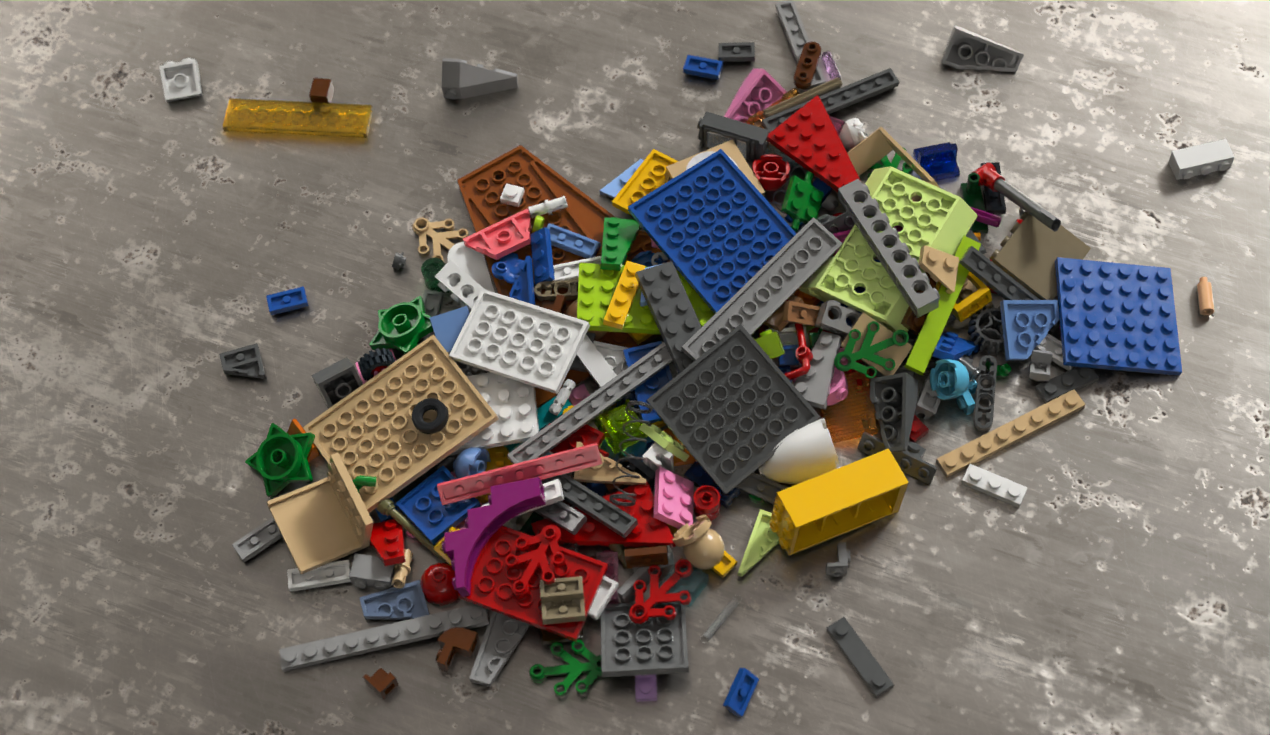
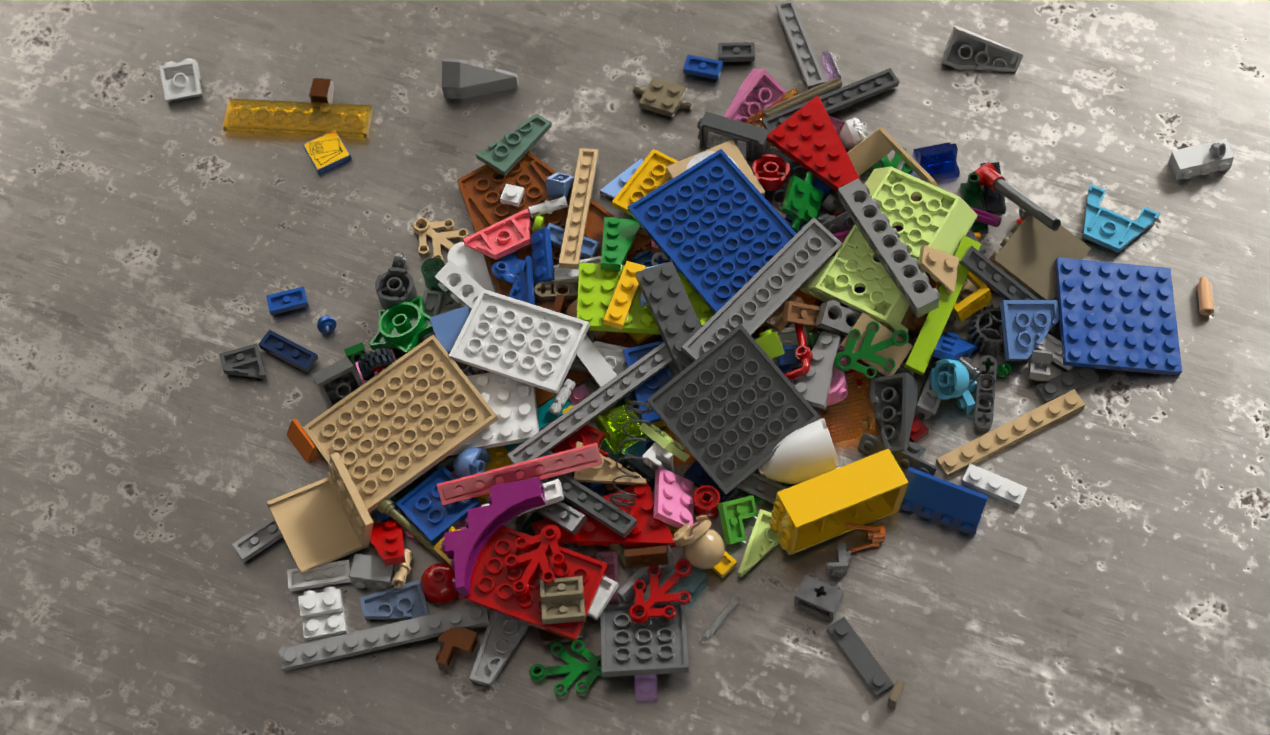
(282, 459): green plate -> none
(288, 351): none -> dark blue plate
(322, 613): none -> white plate
(326, 152): none -> yellow tile
(326, 324): none -> blue plate
(354, 350): none -> green tile
(361, 481): green arm -> none
(381, 682): reddish brown panel -> none
(395, 287): none -> dark grey brick
(434, 426): black tyre -> none
(515, 145): none -> sand green wing
(559, 185): none -> medium blue slope
(578, 209): none -> tan plate
(663, 97): none -> dark tan plate
(731, 517): none -> bright green plate
(740, 692): blue plate -> none
(811, 54): reddish brown plate -> none
(828, 602): none -> flat silver brick
(873, 533): none -> orange plant
(896, 694): none -> dark tan tile
(943, 501): none -> blue slope
(1110, 228): none -> medium azure wing
(1217, 150): none -> light grey hinge

